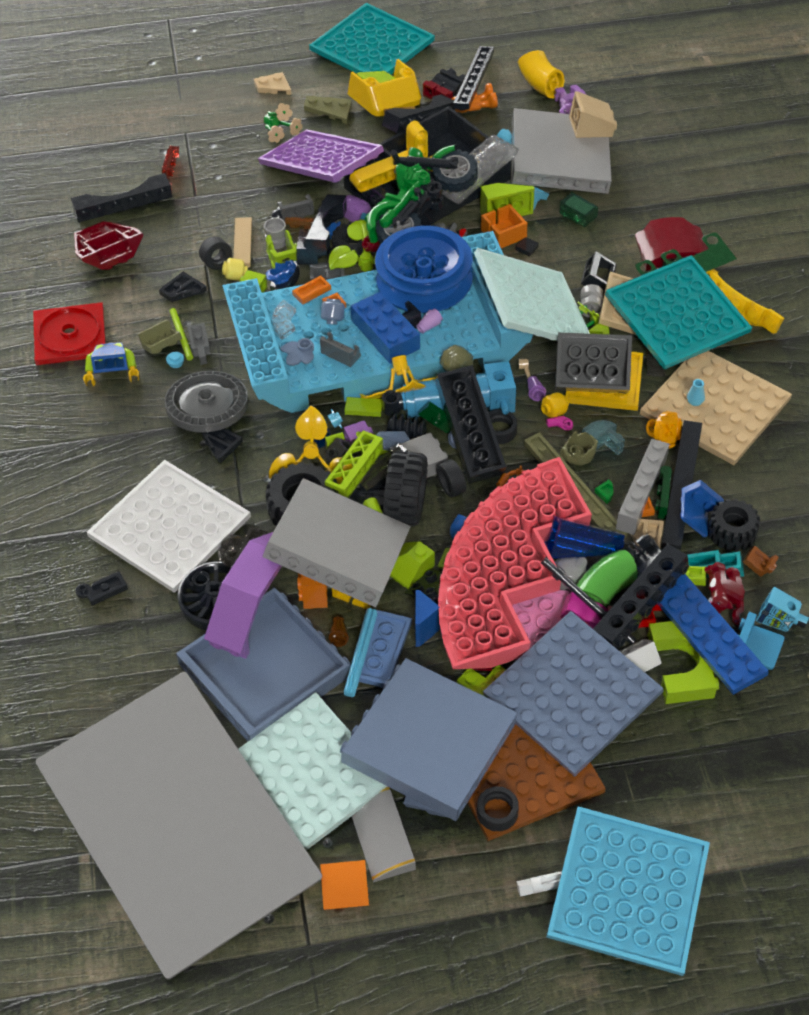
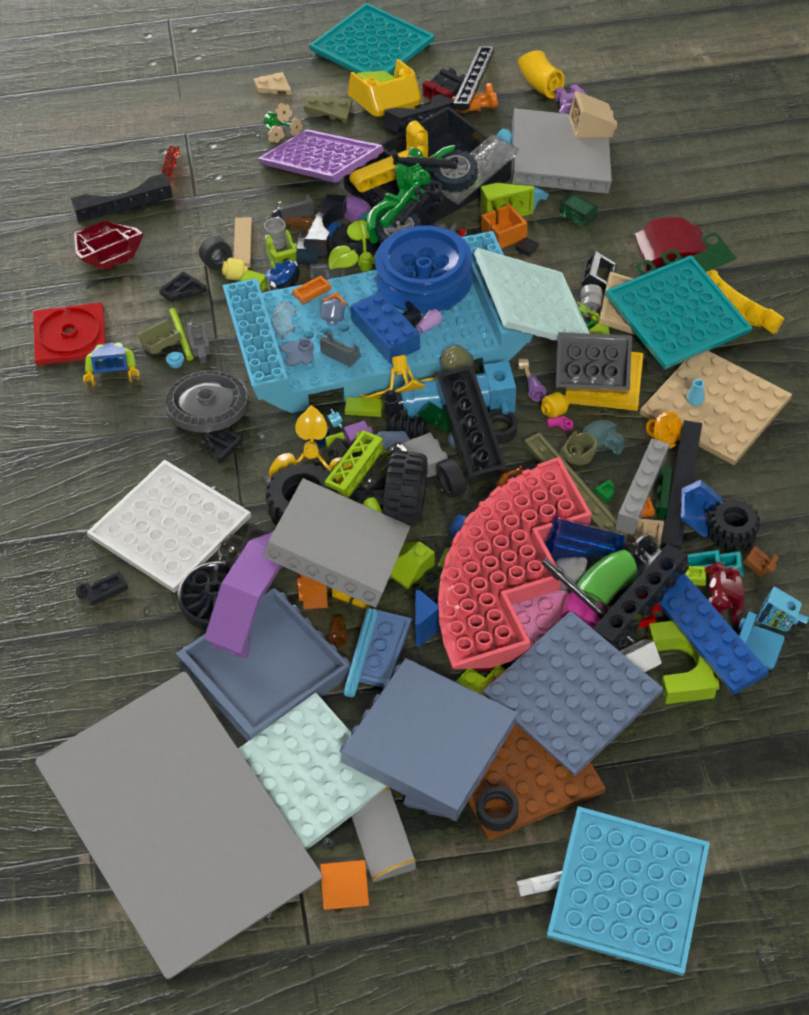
(370, 247): dark red cone -> none

